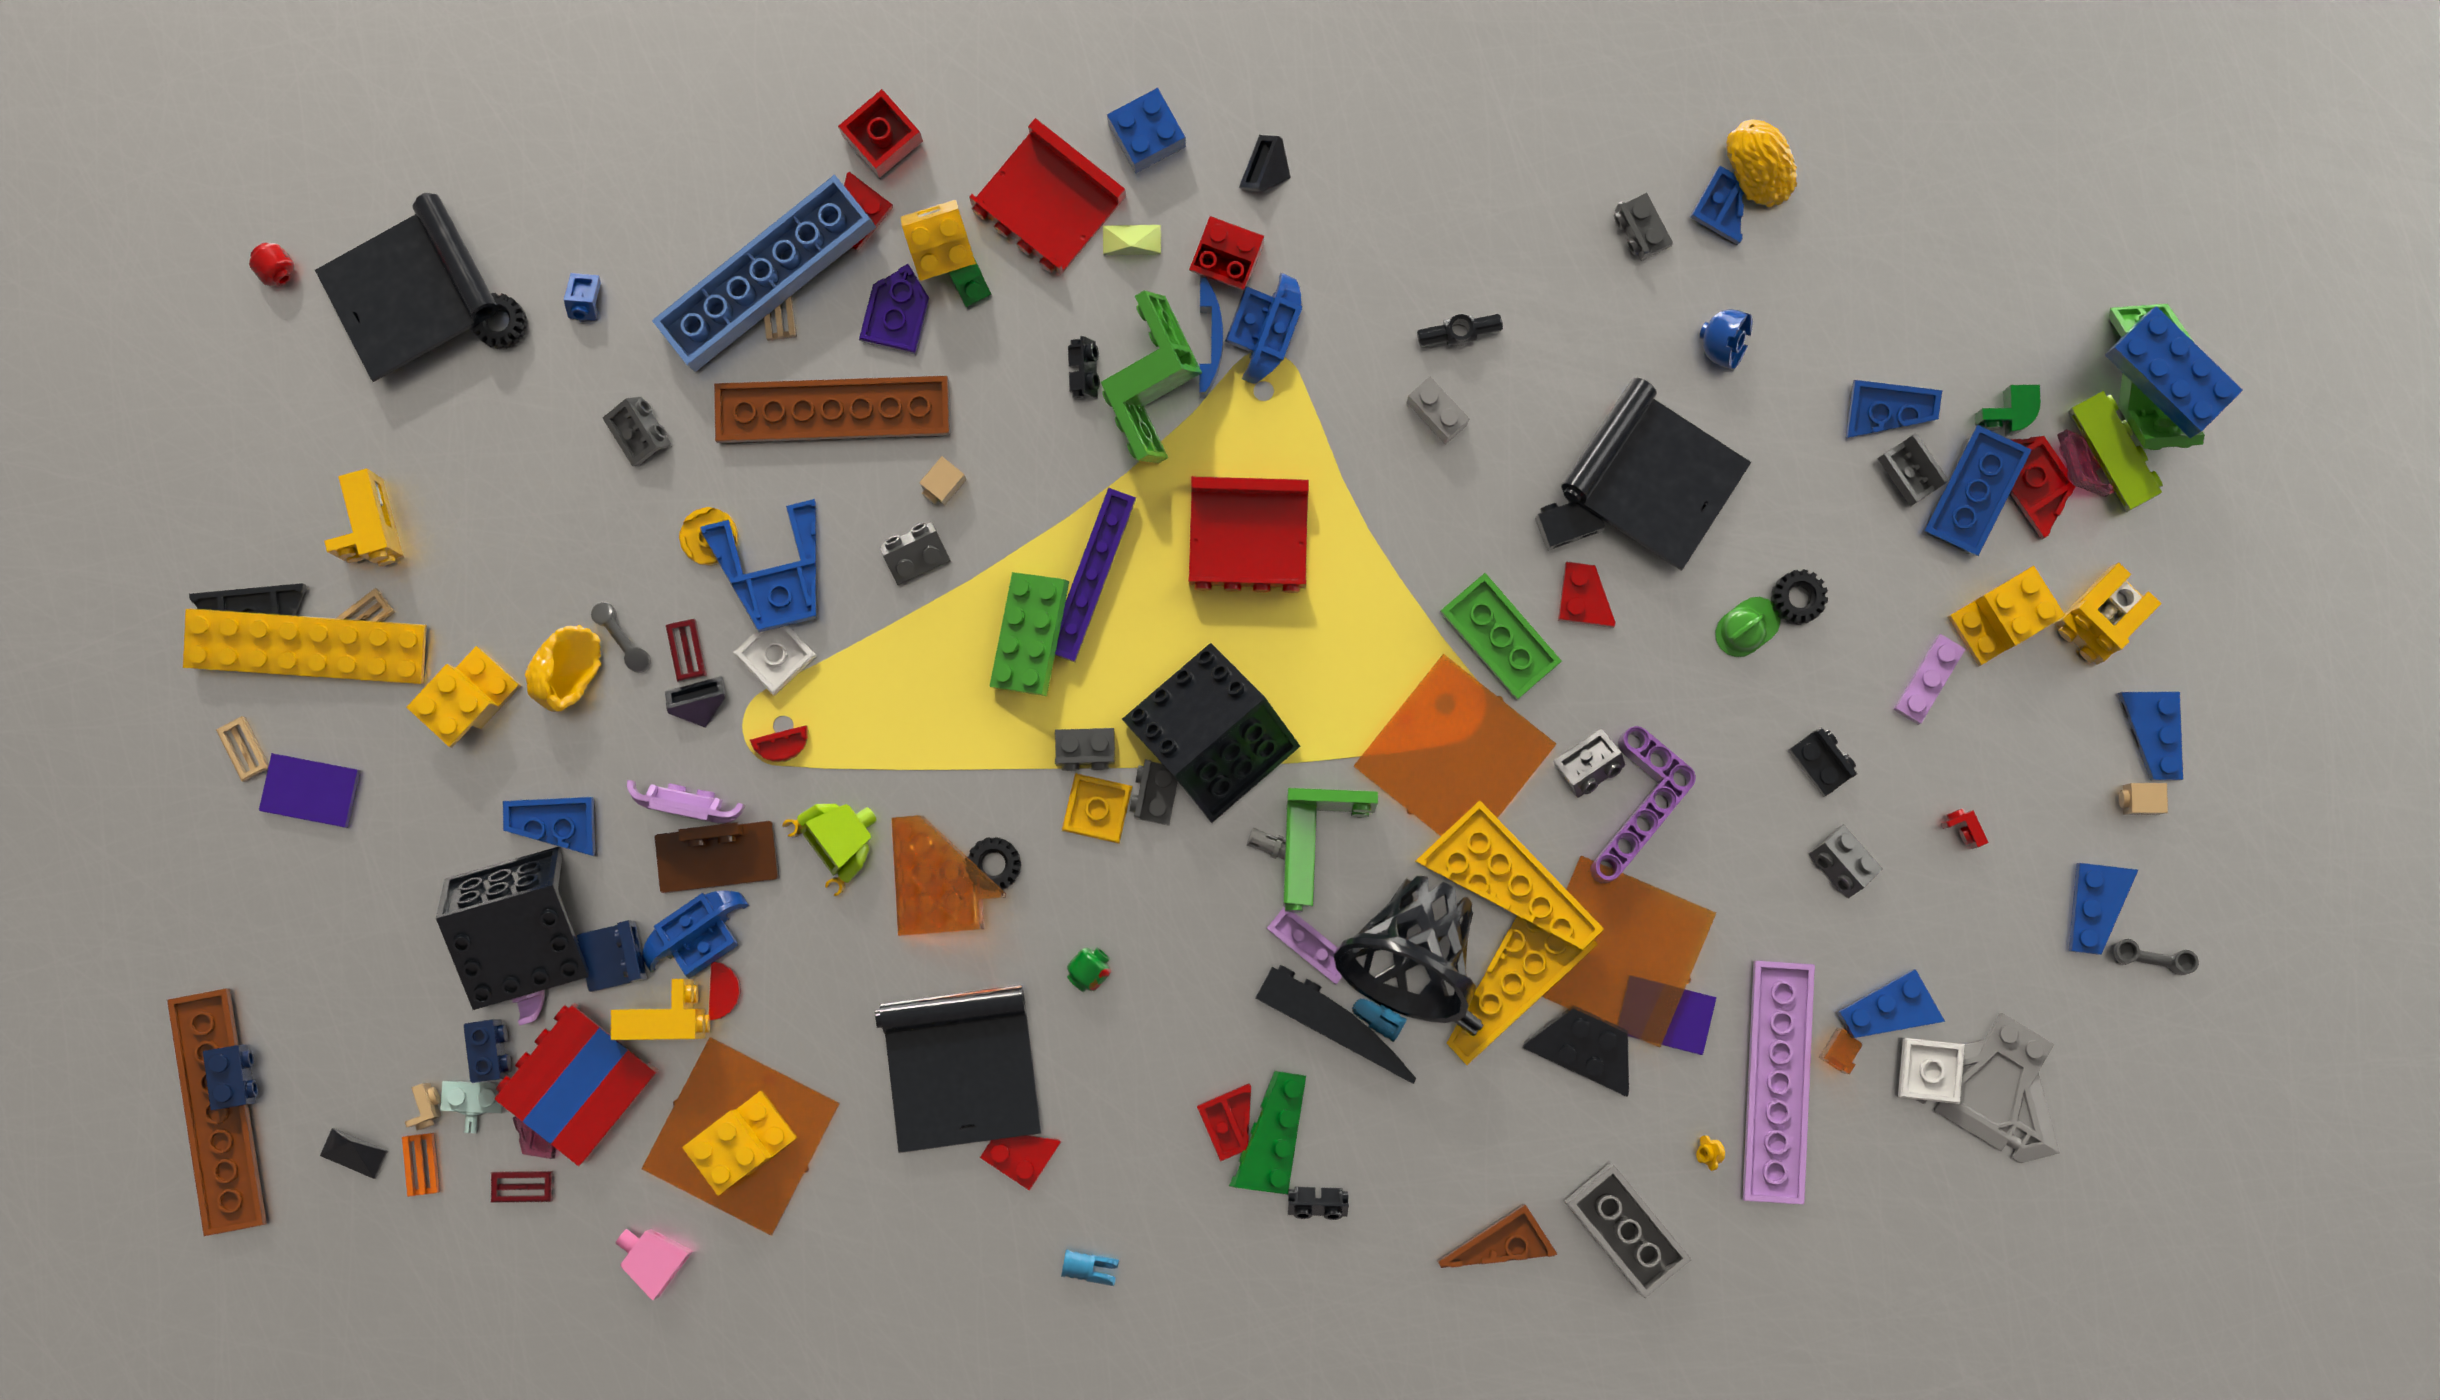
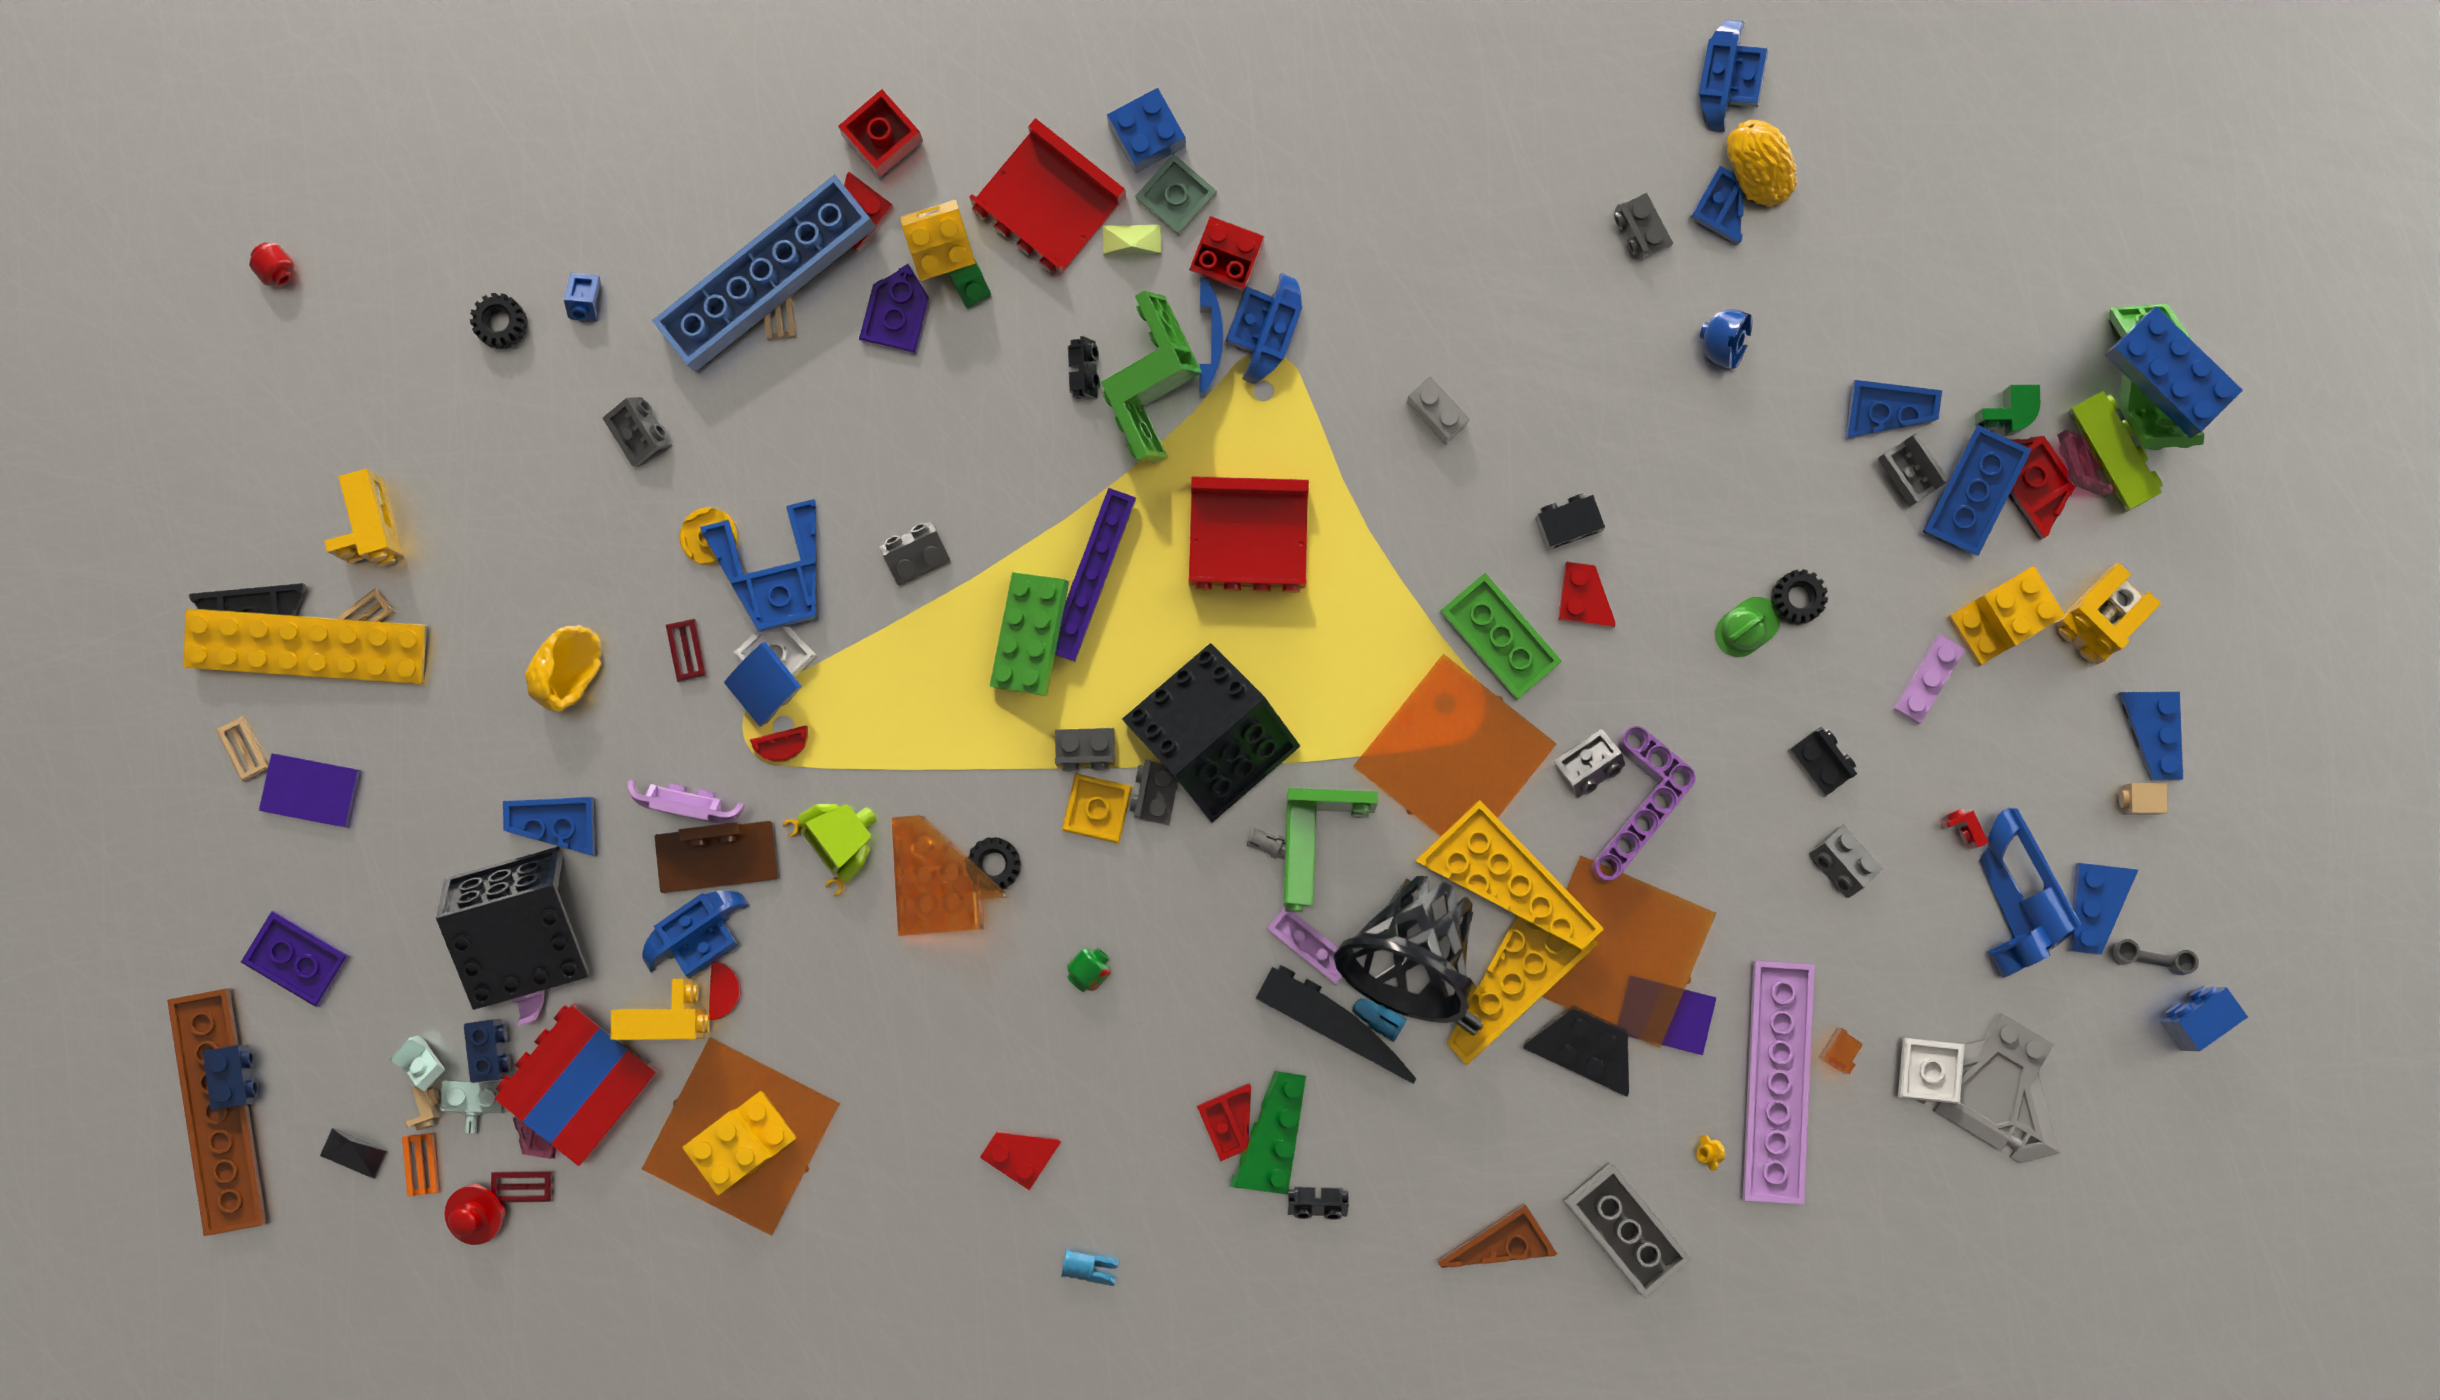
(295, 959): none -> dark purple tile
(408, 289): black door -> none
(418, 1062): none -> light aqua slope
(463, 696): yellow bracket -> none
(474, 1214): none -> red plate
(612, 956): dark blue bracket -> none
(635, 658): dark grey bar -> none
(652, 1260): bright pink torso -> none
(696, 701): black slope -> none
(762, 684): none -> blue slope
(831, 409): dark orange plate -> none
(942, 482): tan brick -> none
(959, 1066): black door -> none
(1176, 194): none -> sand green tile
(1266, 165): black slope -> none
(1444, 332): black axle -> none
(1653, 475): black door -> none
(1730, 74): none -> blue plate
(1892, 1007): blue wing -> none
(2036, 922): none -> blue panel
(2203, 1018): none -> blue brick

